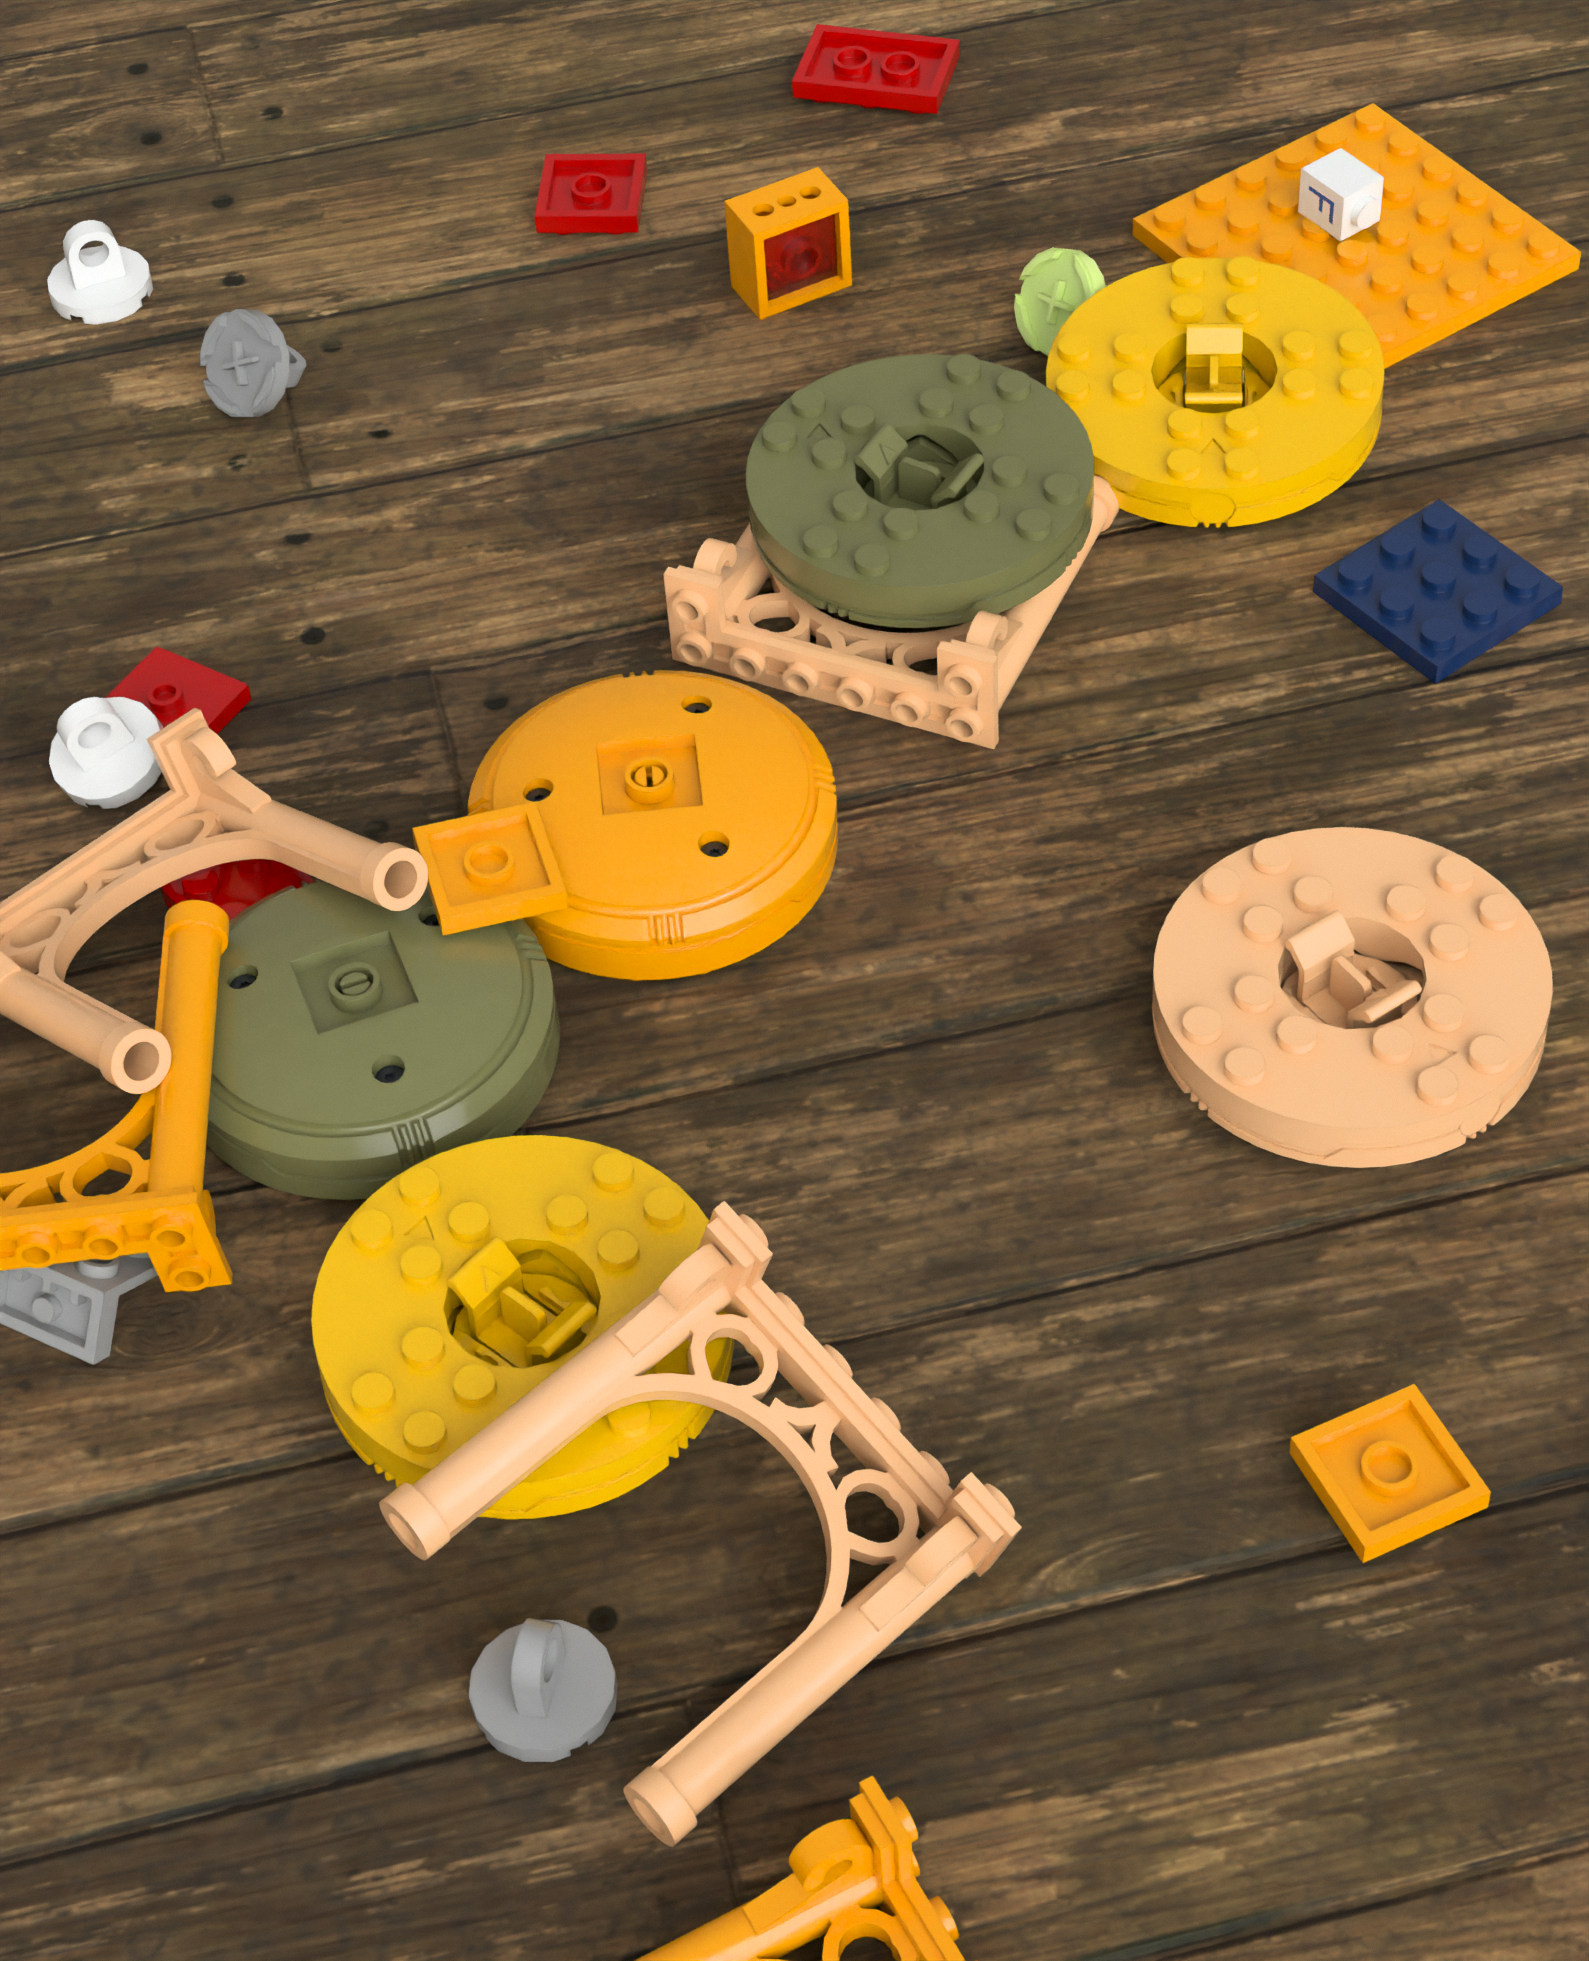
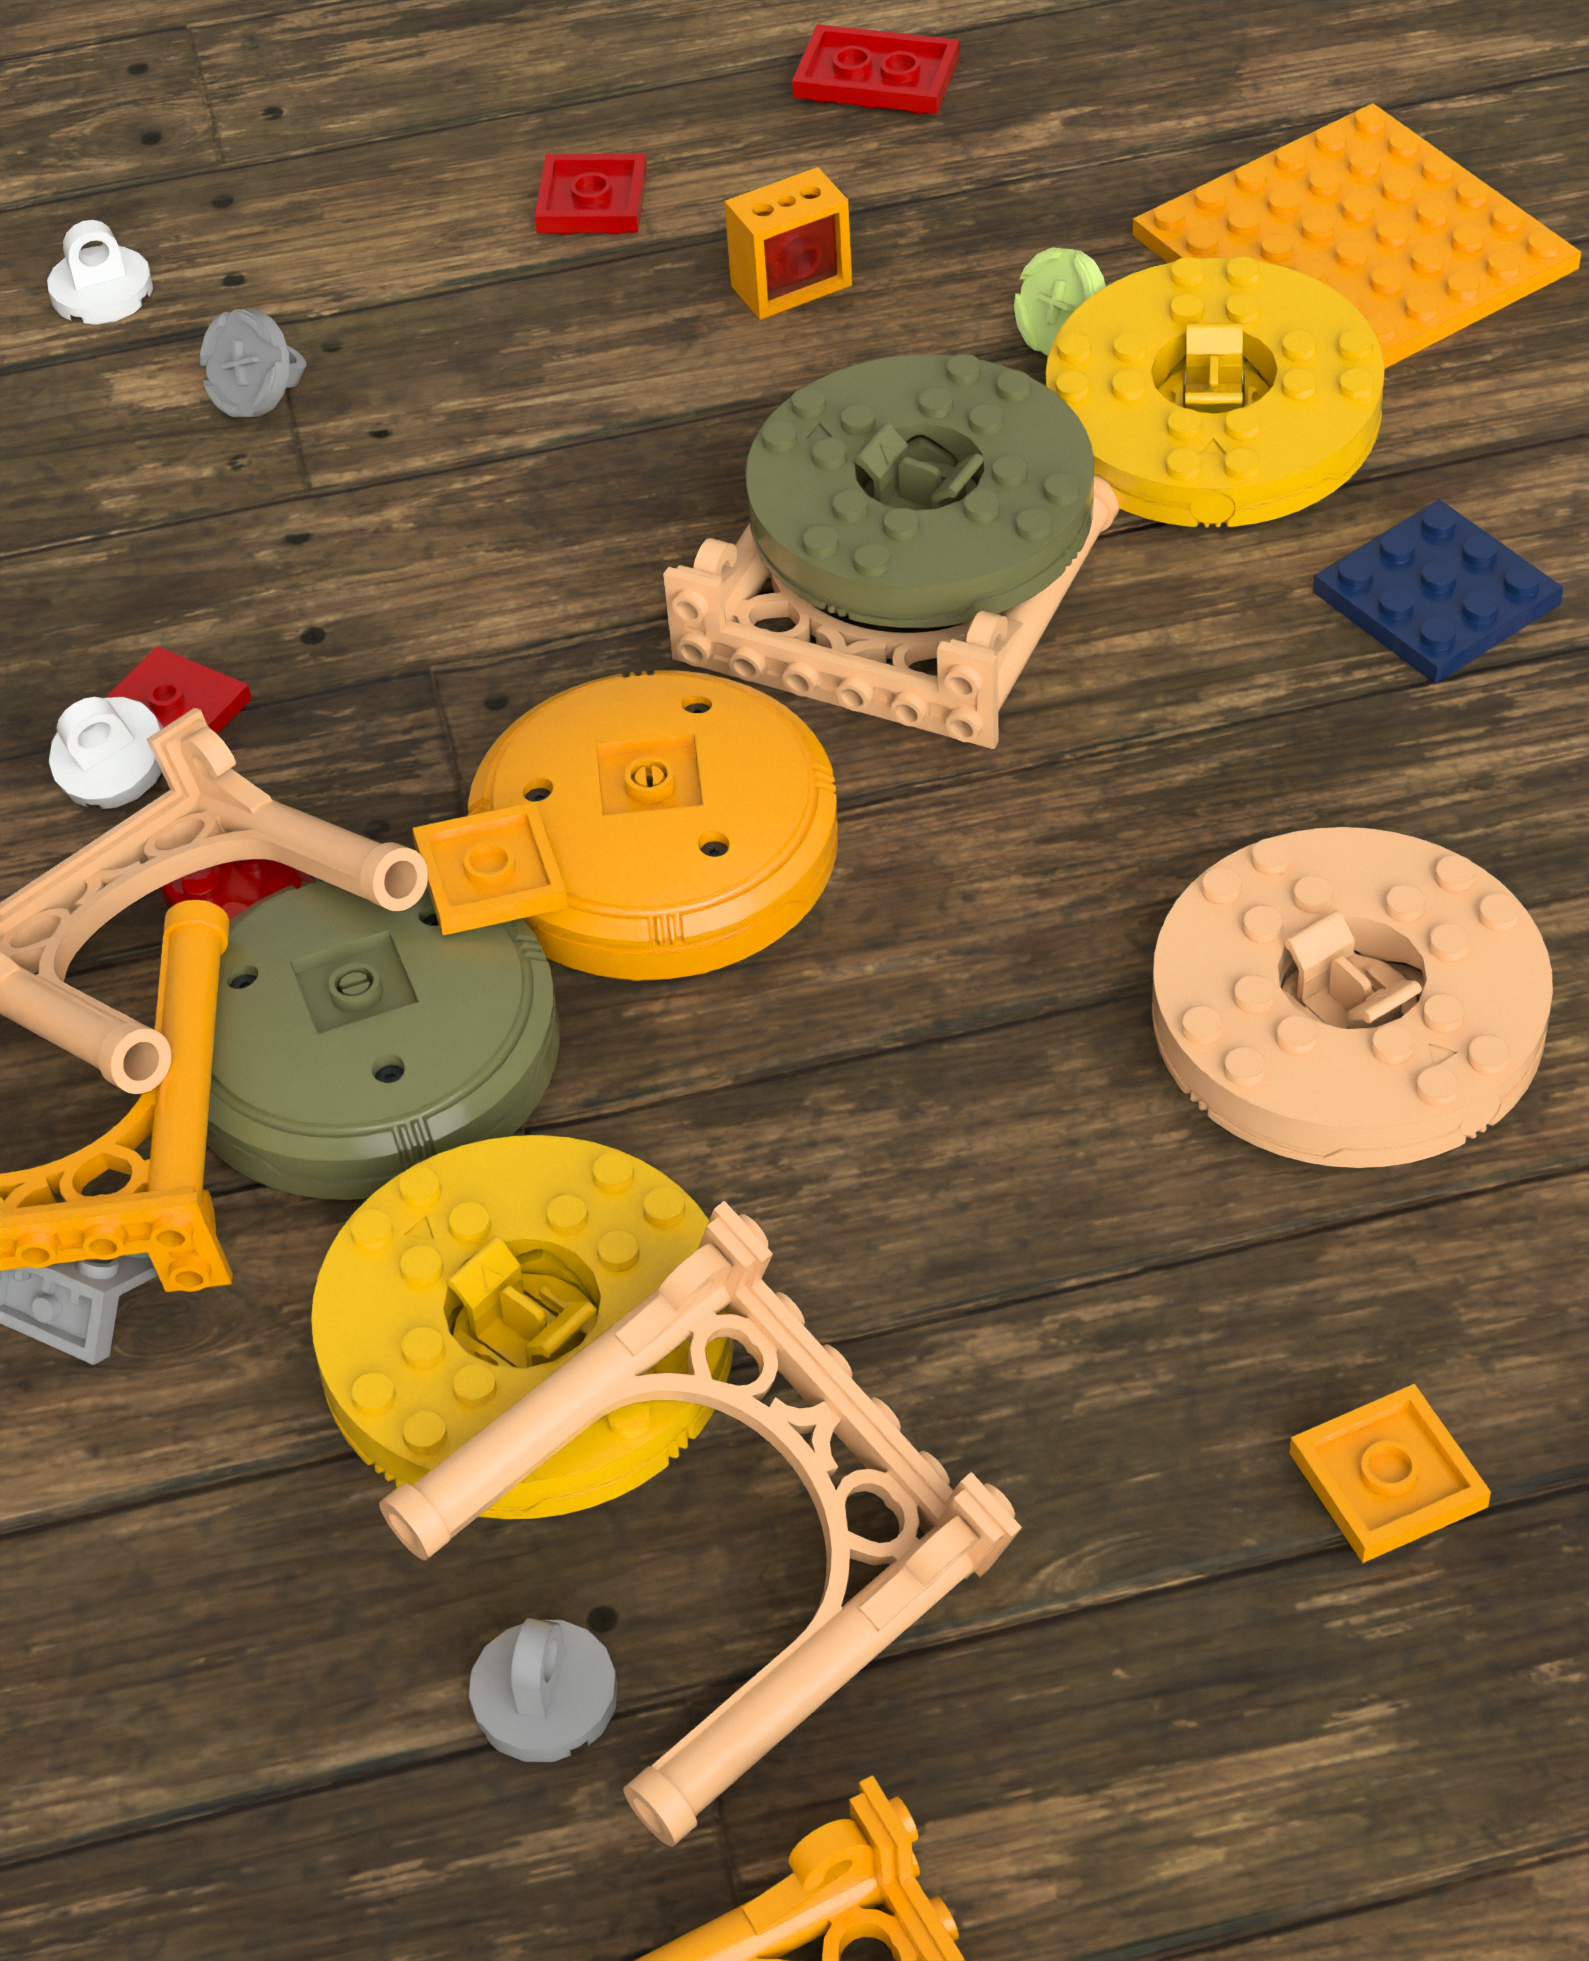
(1340, 194): white brick -> none

